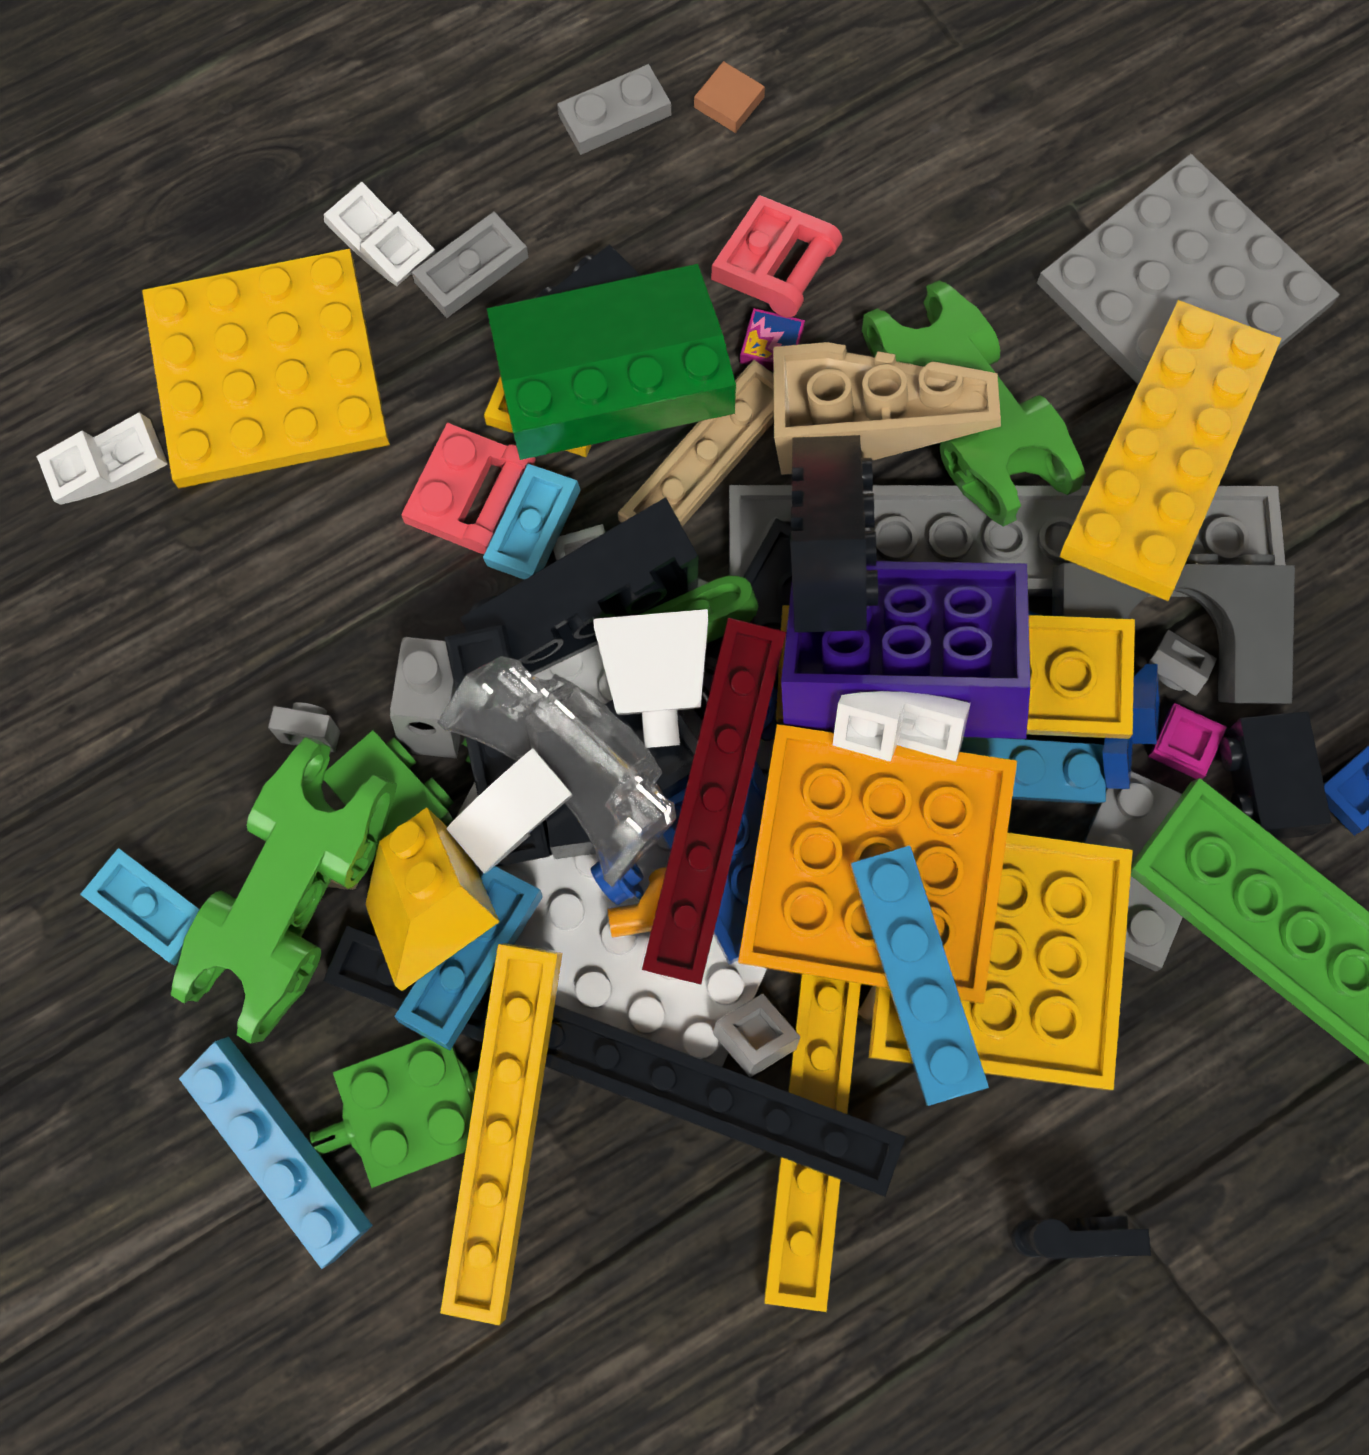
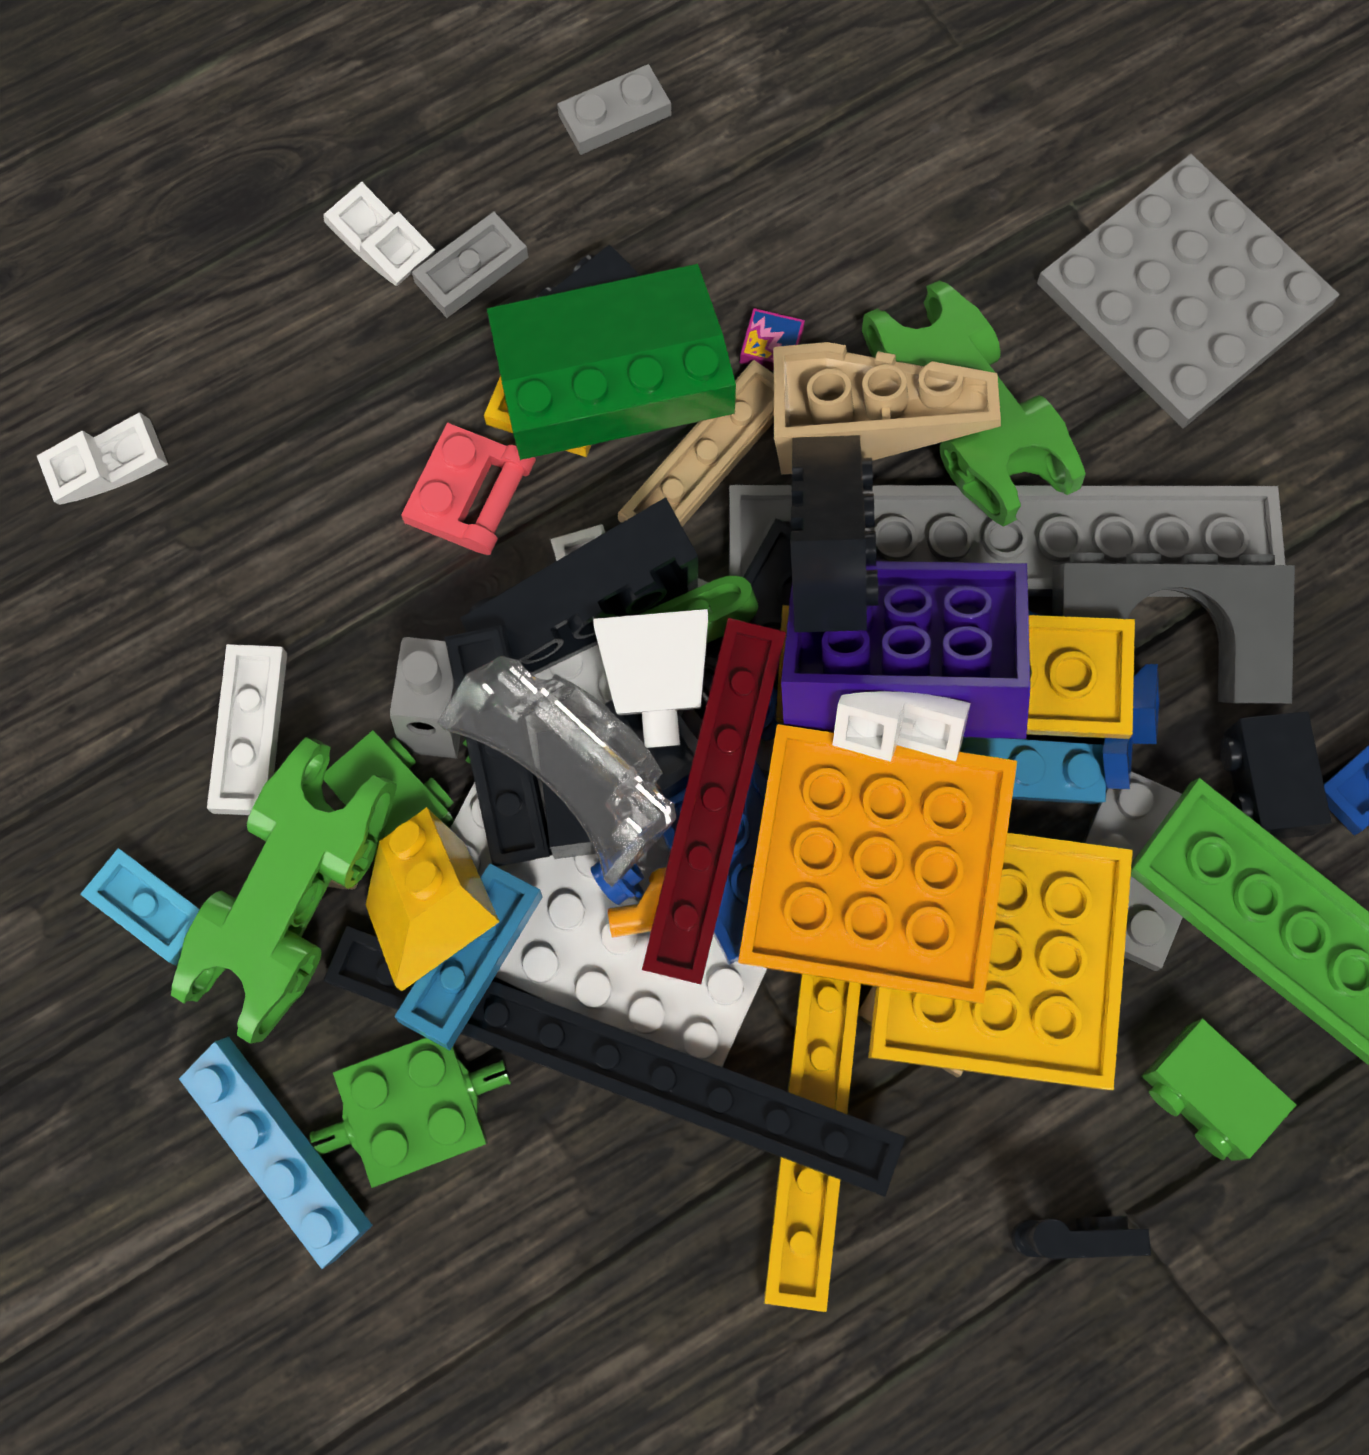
(246, 727): none -> white plate
(264, 368): yellow plate -> none
(304, 721): light grey plate -> none
(501, 1133): yellow plate -> none
(509, 810): white slope -> none
(532, 522): medium azure plate -> none
(729, 97): nougat tile -> none
(756, 1035): light grey plate -> none
(762, 245): coral plate -> none
(919, 976): dark azure plate -> none
(1171, 450): yellow plate -> none
(1182, 664): light grey plate -> none
(1187, 741): dark pink tile -> none
(1217, 1092): none -> bright green brick

